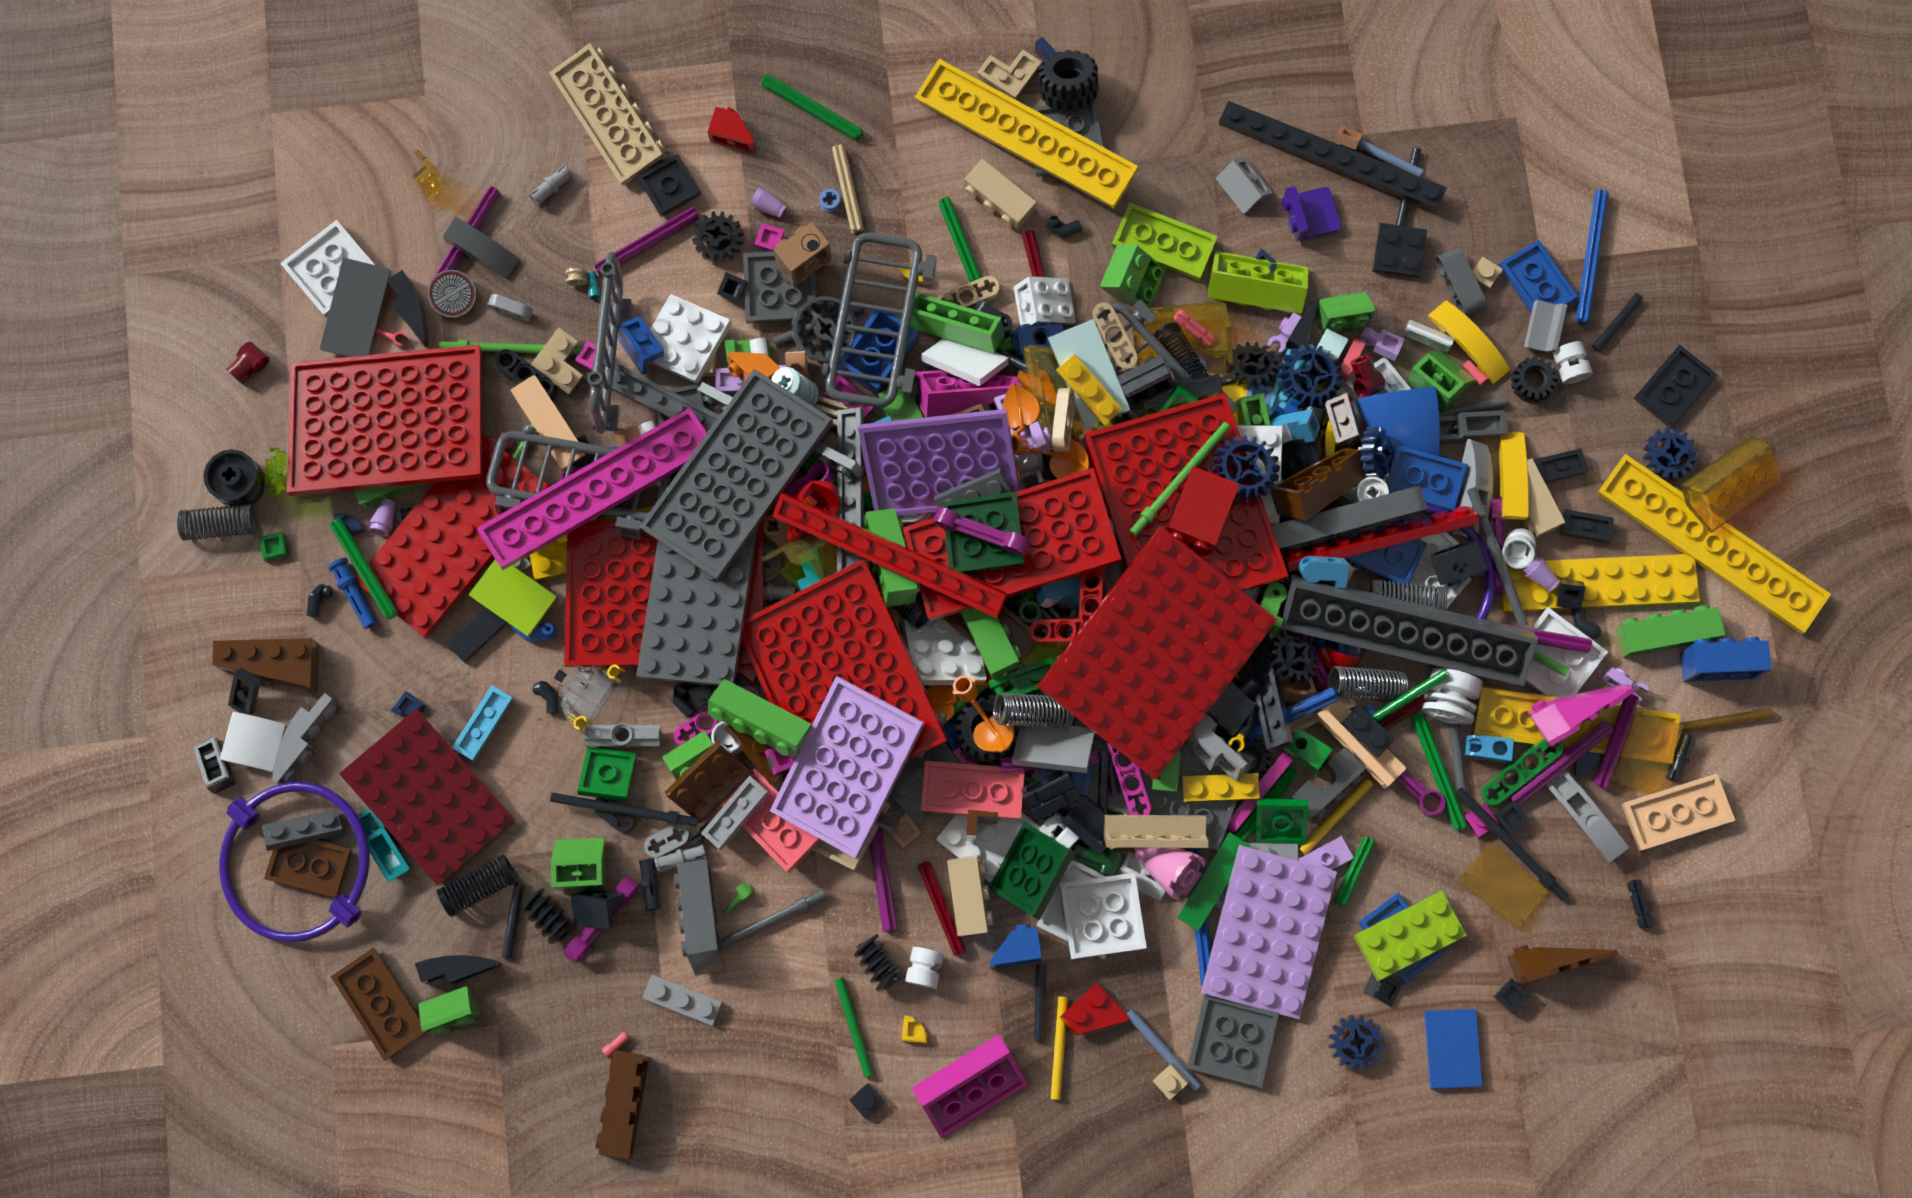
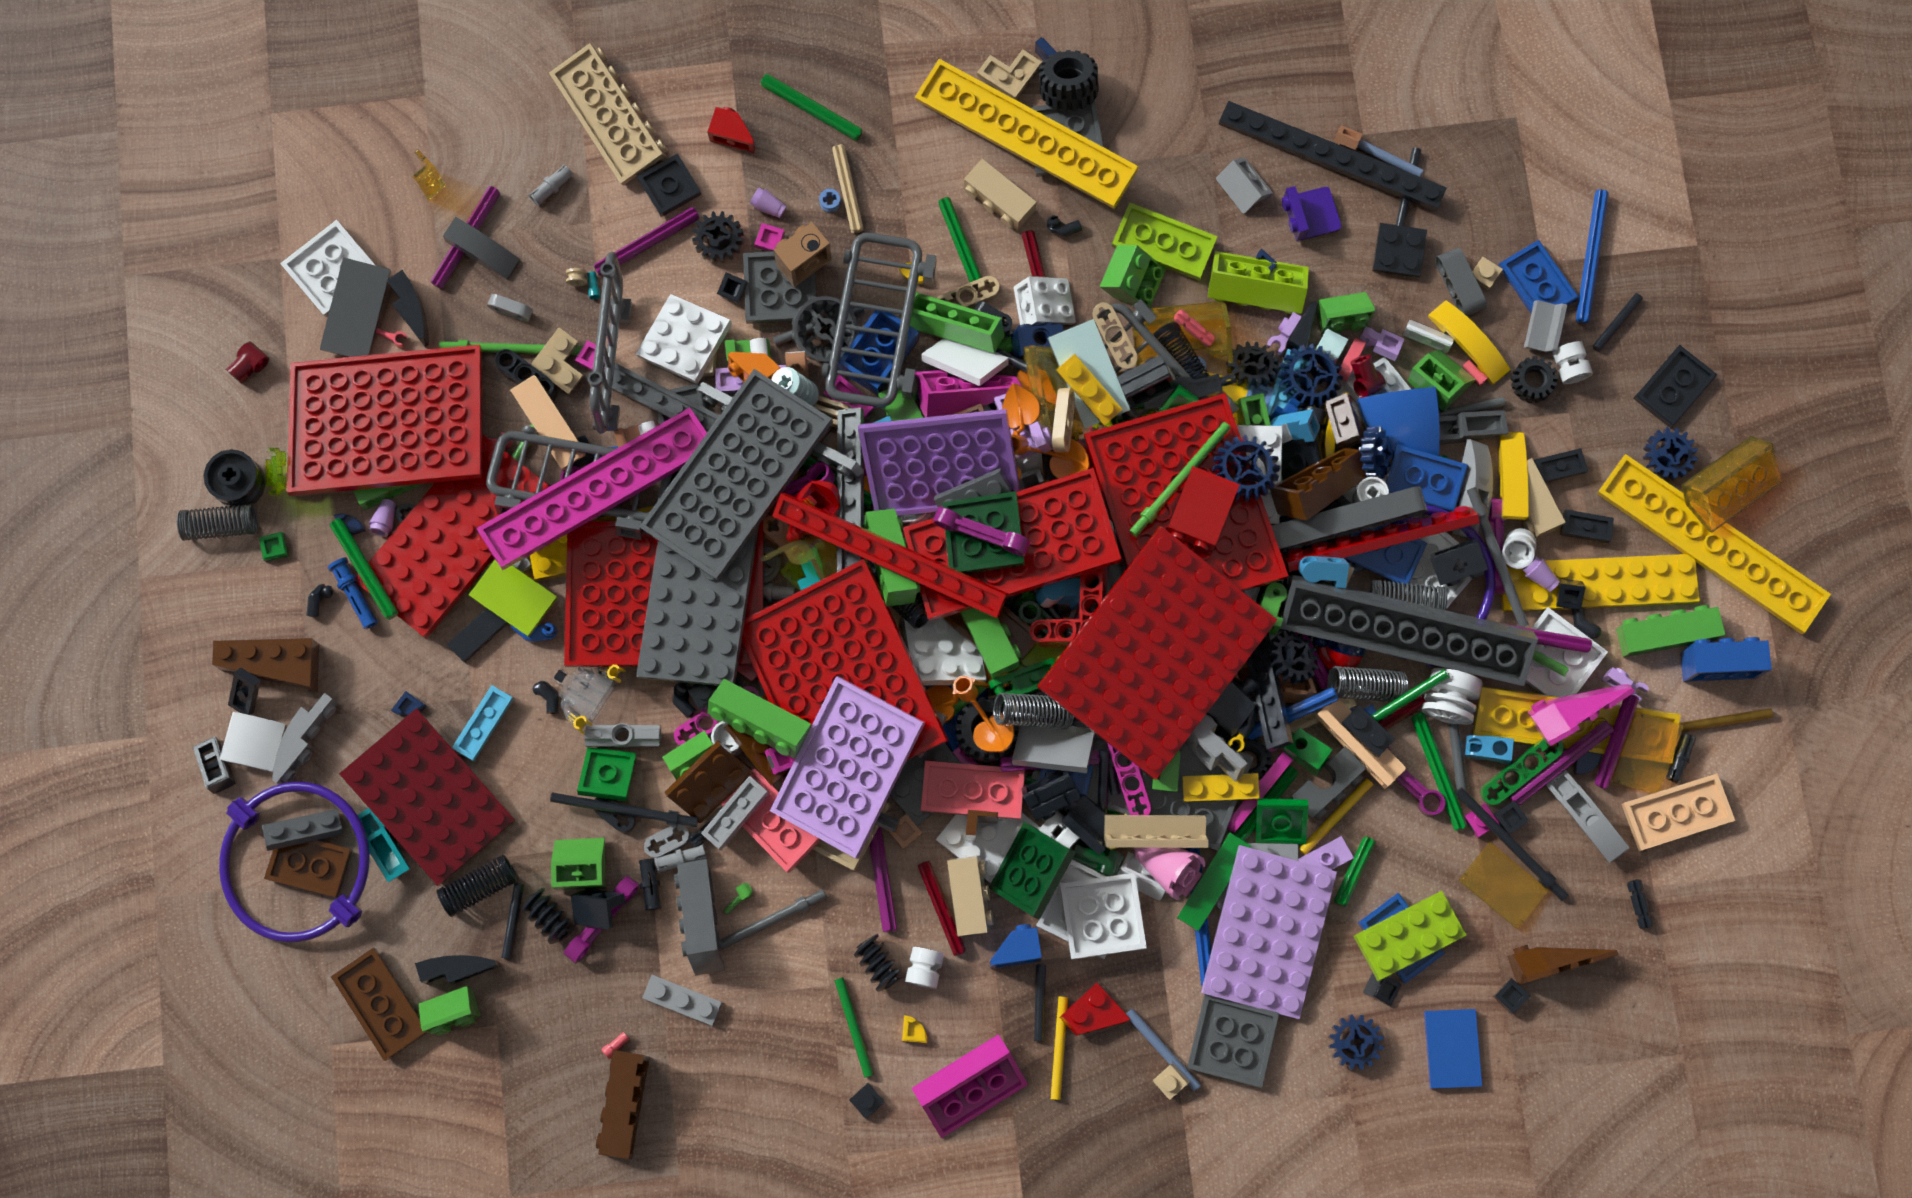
(451, 293): tile -> none
(639, 343): blue panel -> none

